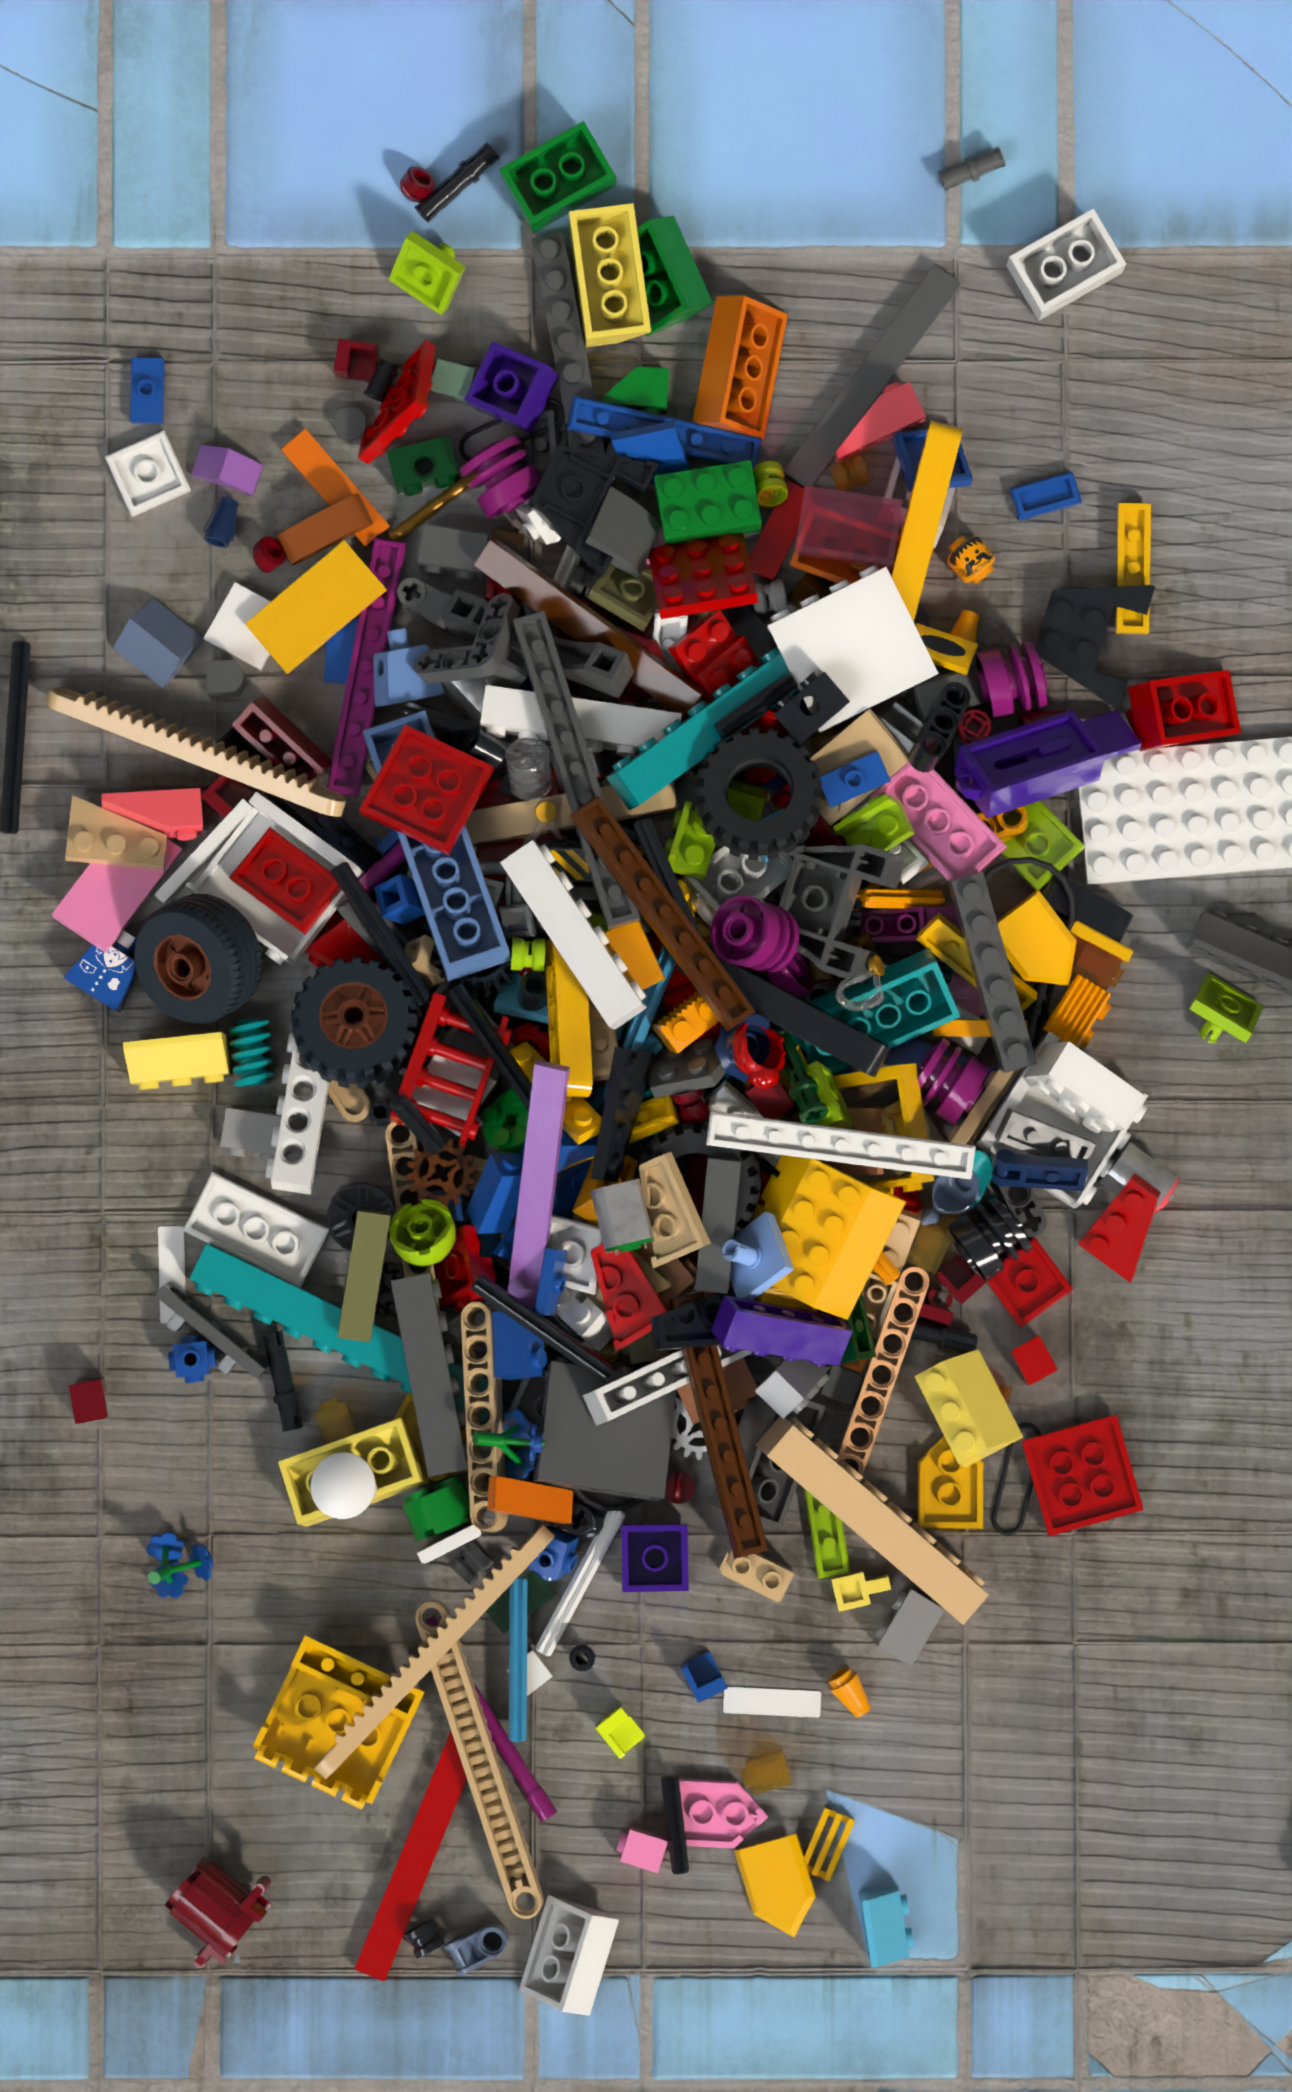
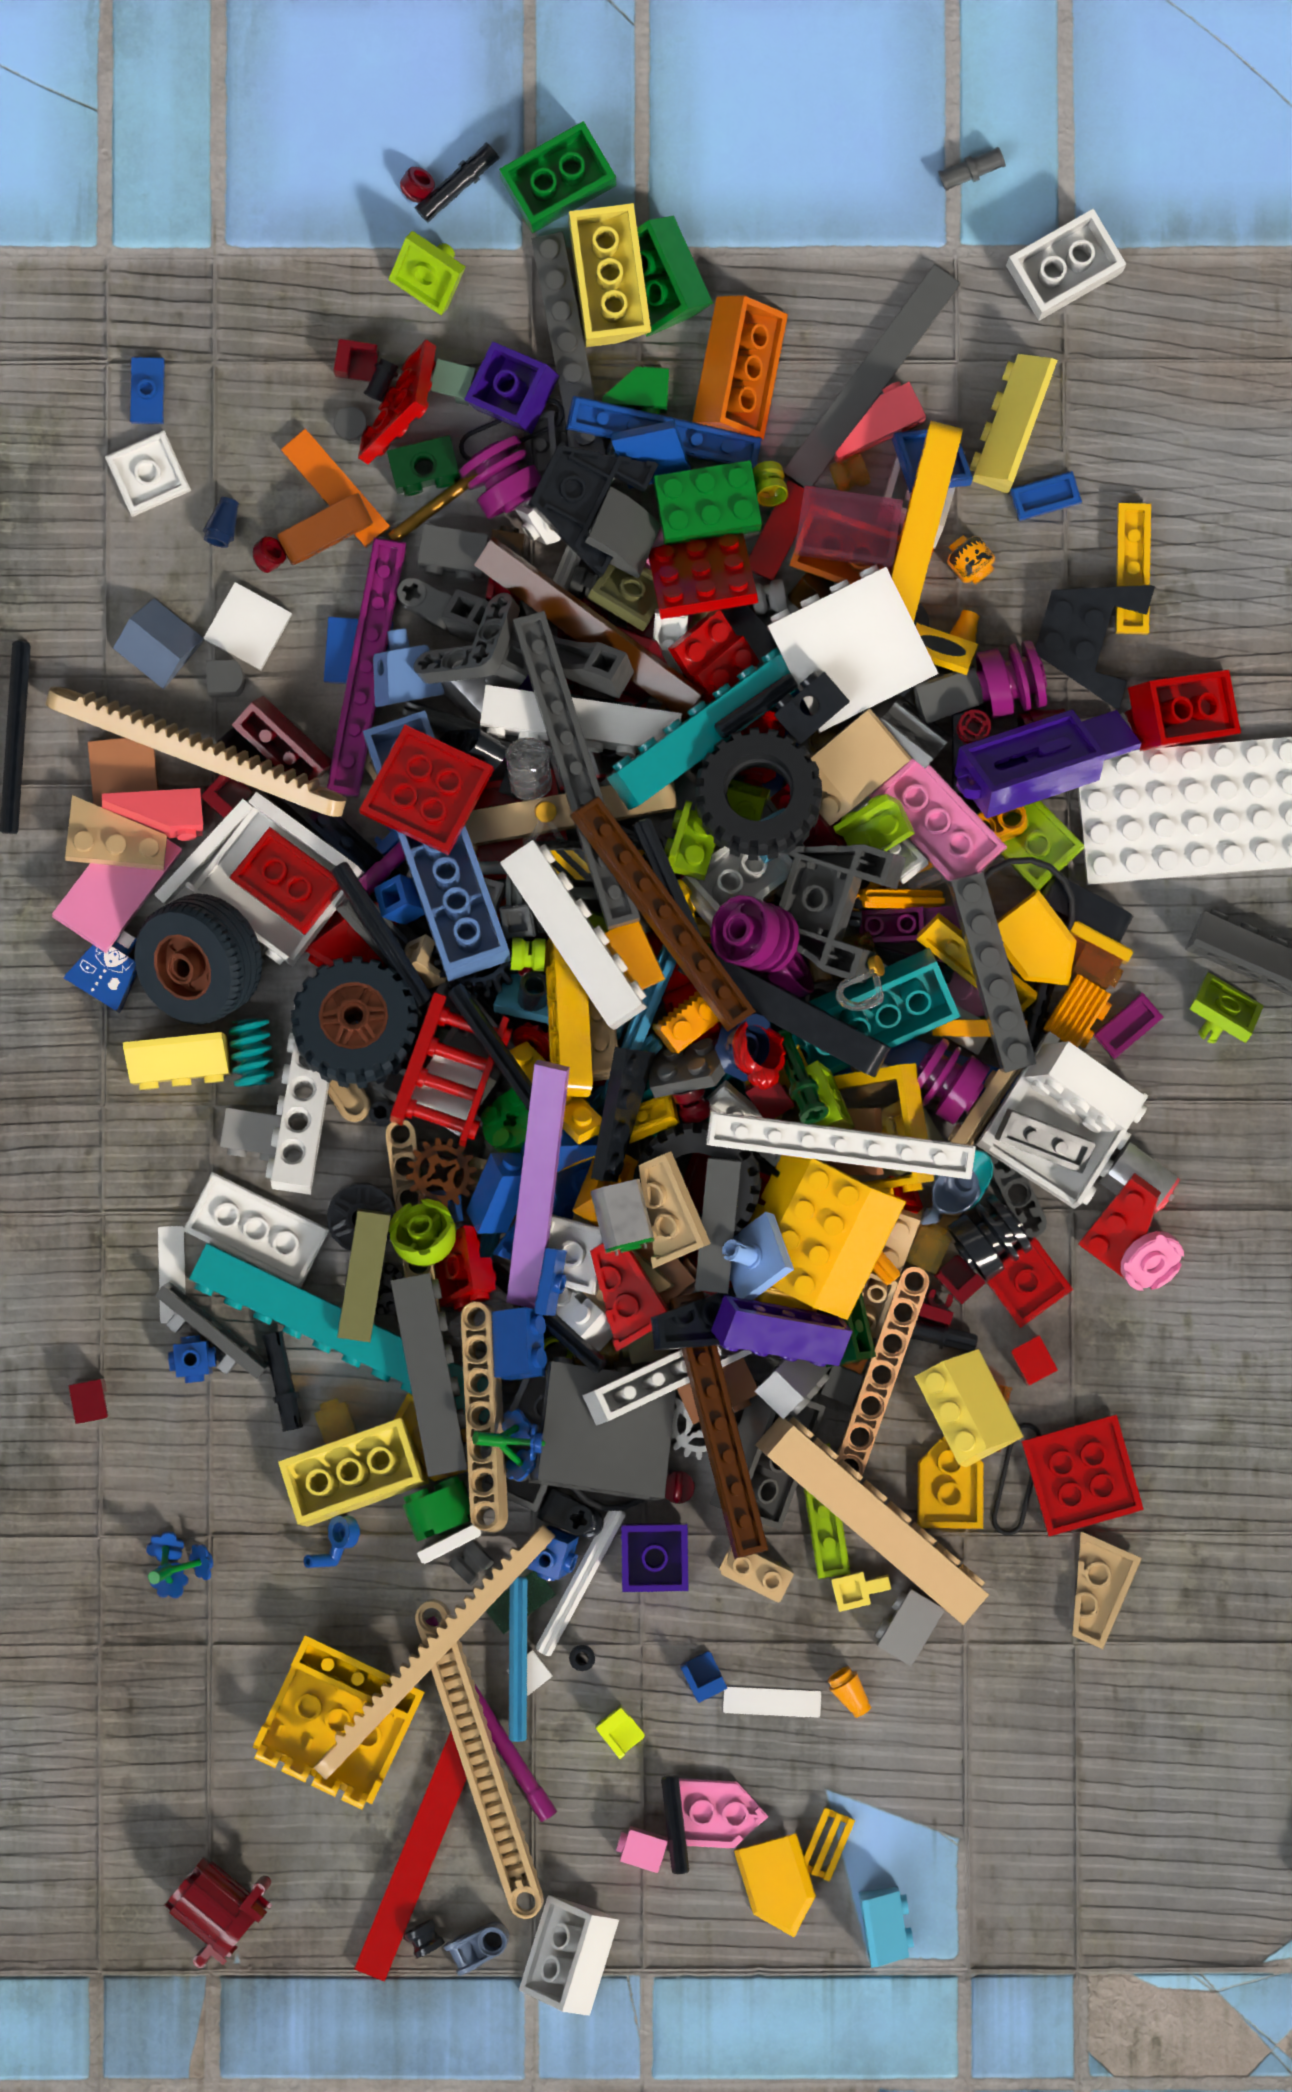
(121, 767): none -> nougat tile
(227, 469): medium lavender slope -> none
(315, 607): yellow tile -> none
(343, 1485): white dish -> none
(343, 1534): none -> blue plate
(417, 1123): black axle -> none
(530, 1500): orange tile -> none
(542, 1328): black axle -> none
(766, 1772): clear yellow brick -> none
(854, 779): blue plate -> none
(933, 737): black beam -> none
(1013, 421): none -> light yellow slope
(1039, 1171): dark blue plate -> none
(1101, 1588): none -> tan wing
(1128, 1026): none -> magenta tile
(1152, 1260): none -> bright pink tile

